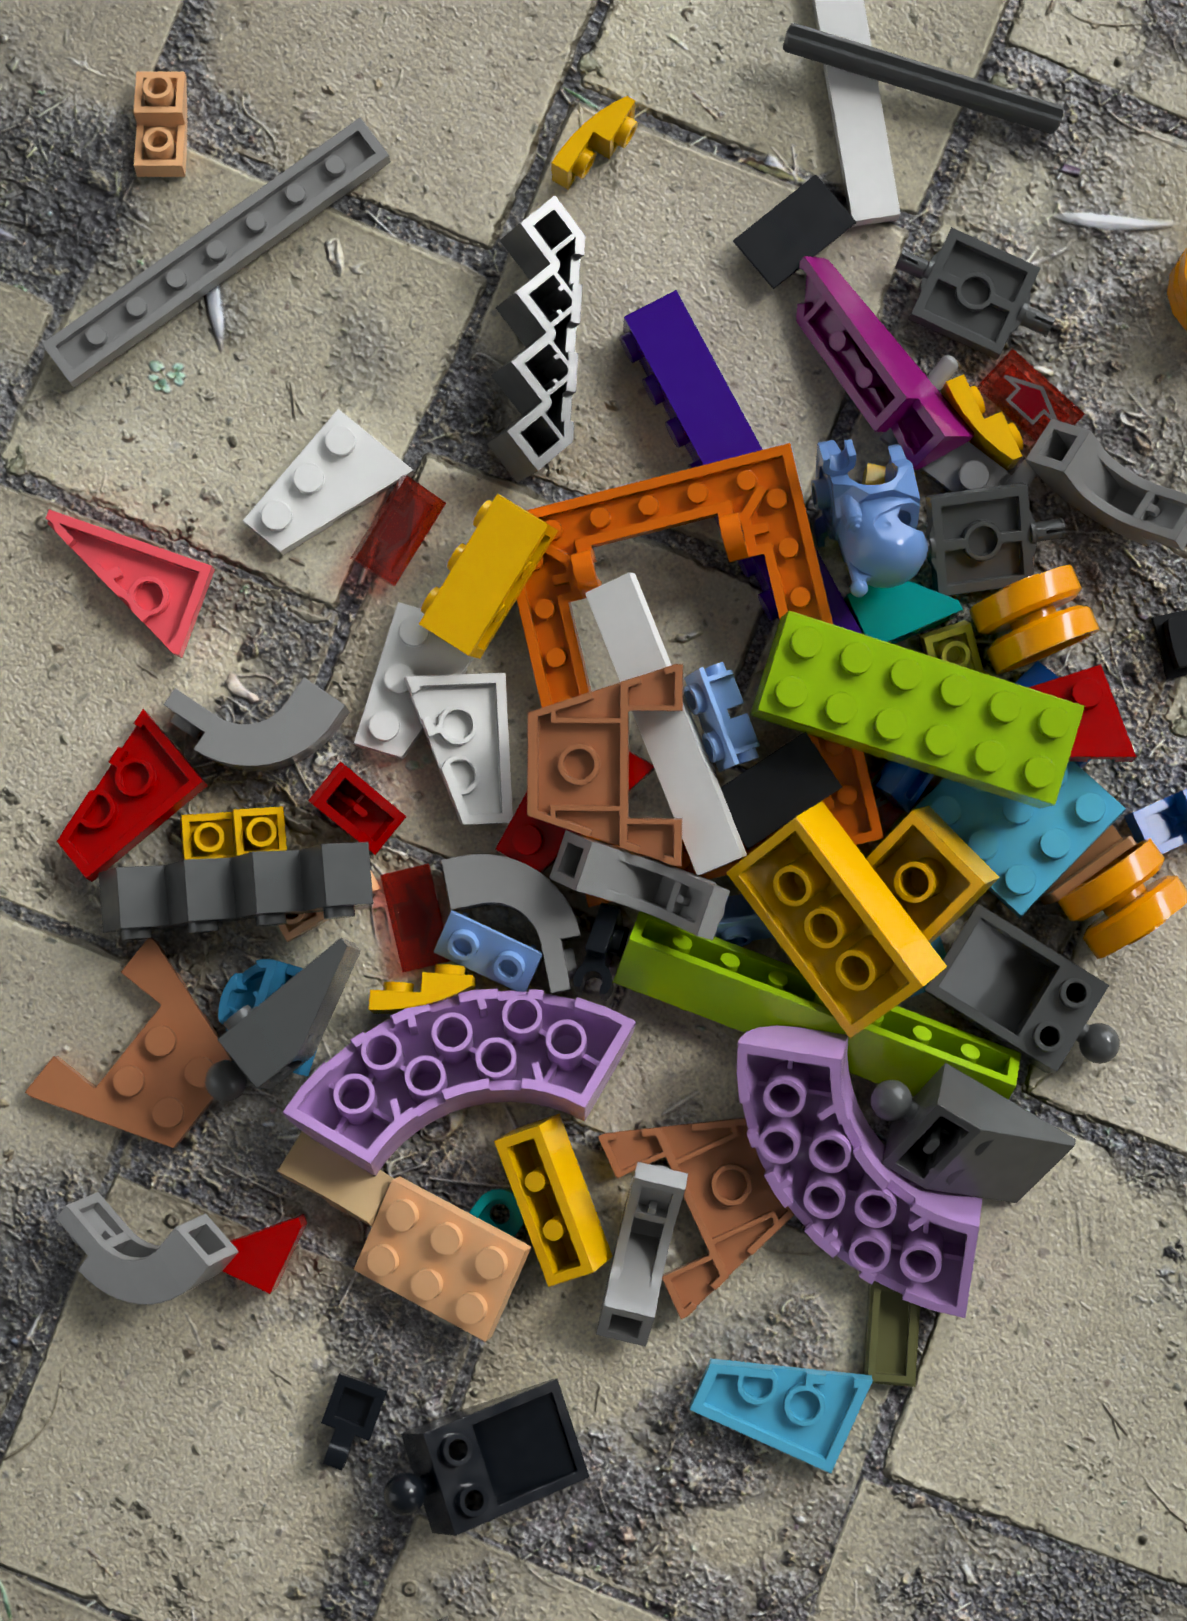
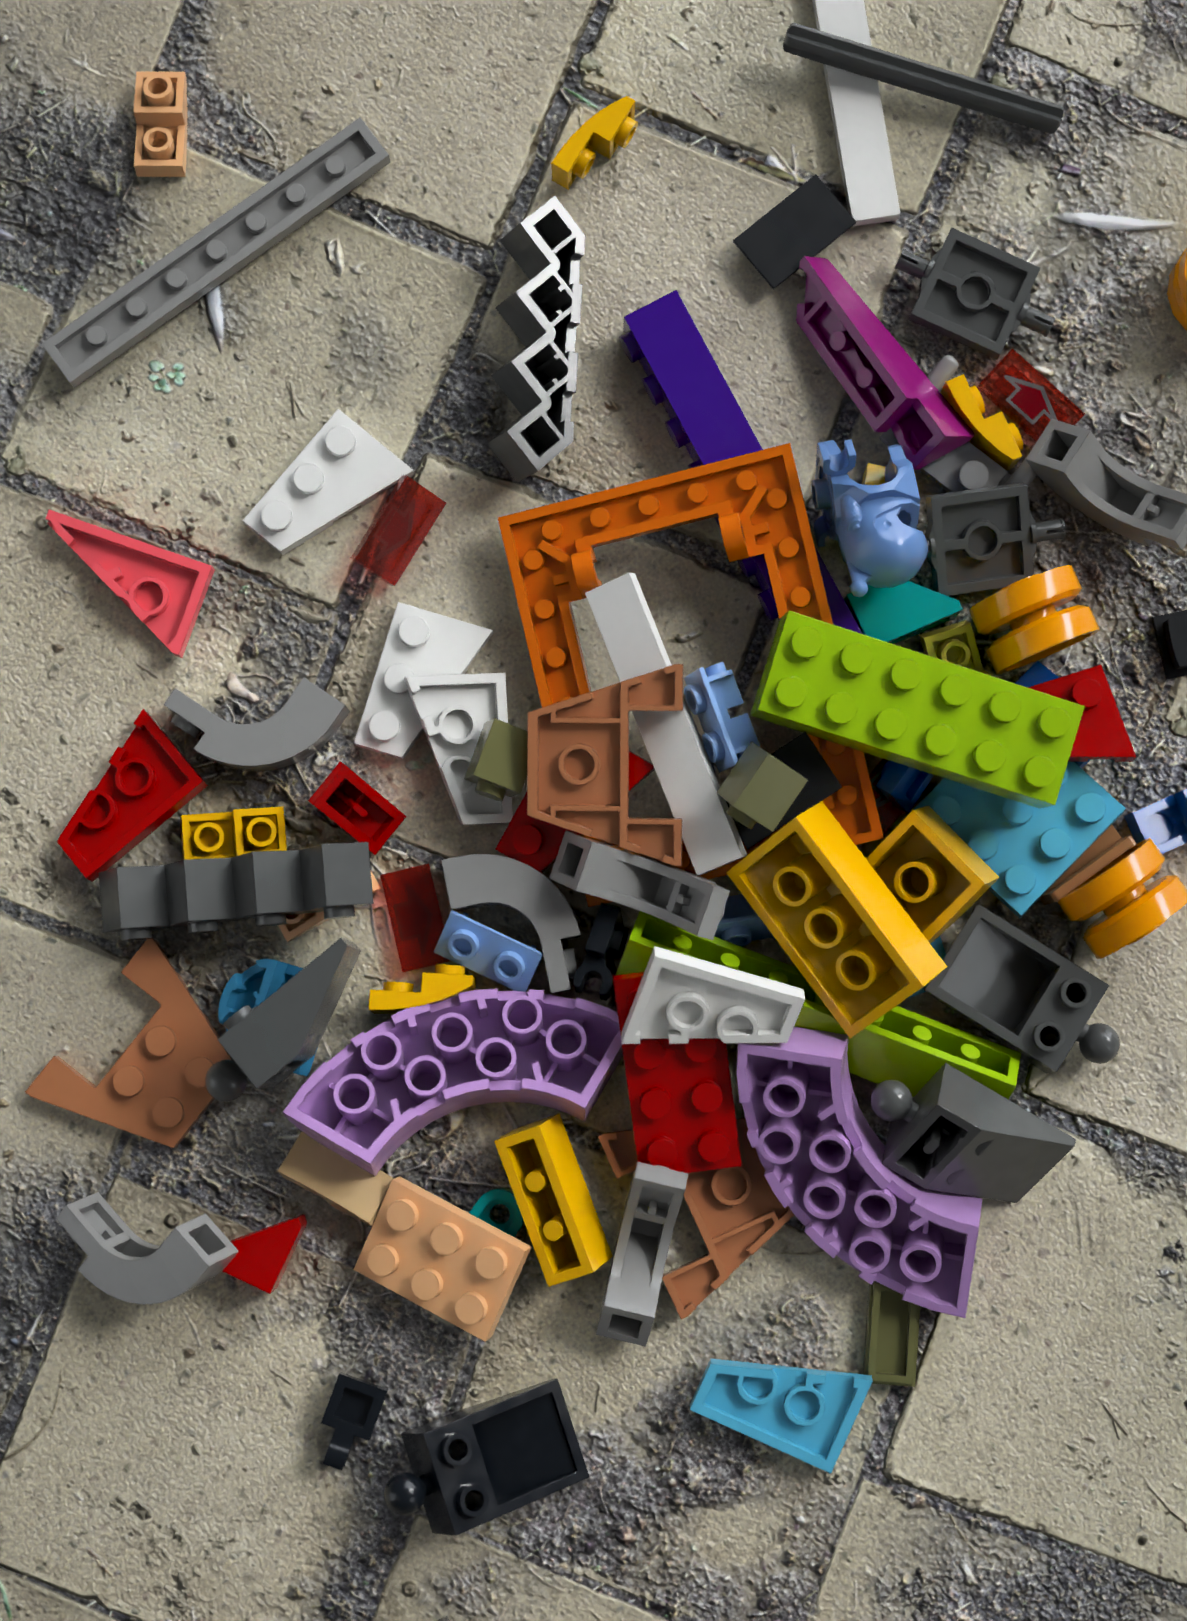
(486, 576): yellow brick -> none
(499, 760): none -> olive brick
(678, 1097): none -> red plate
(701, 999): none -> white wing
(760, 788): none -> olive brick

